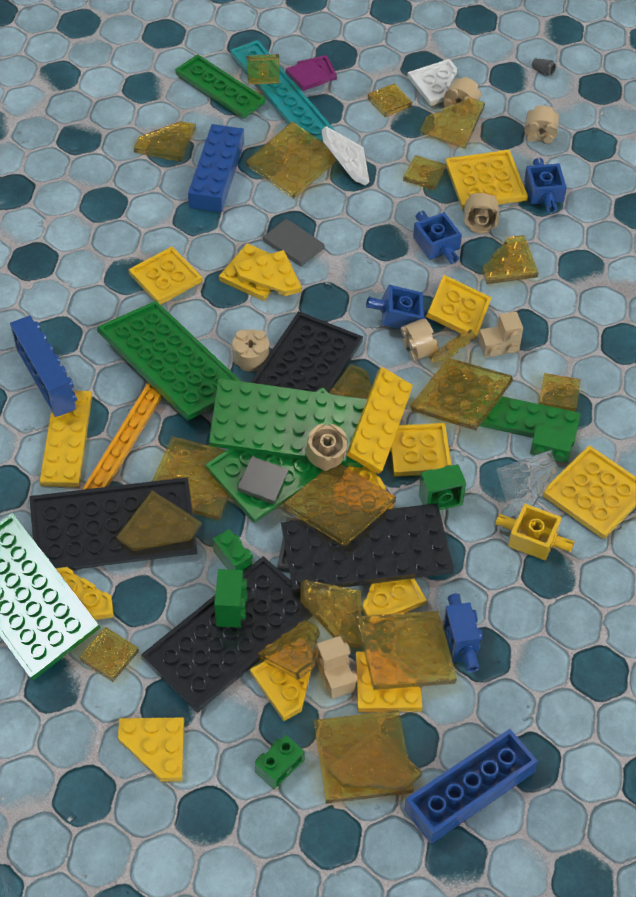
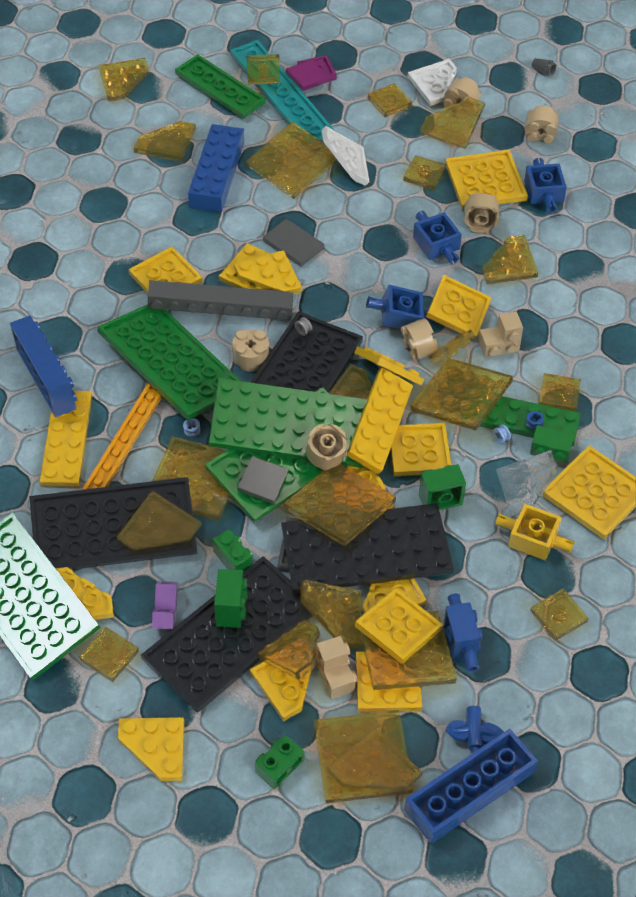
(122, 77): none -> clear yellow plate
(165, 605): none -> medium lavender brick
(194, 431): none -> light blue bush
(220, 300): none -> dark grey brick
(303, 326): none -> light grey bush
(389, 364): none -> yellow plate
(398, 625): none -> yellow plate
(472, 731): none -> blue plant
(501, 433): none -> light blue bush
(534, 415): none -> blue bush
(559, 614): none -> clear yellow plate

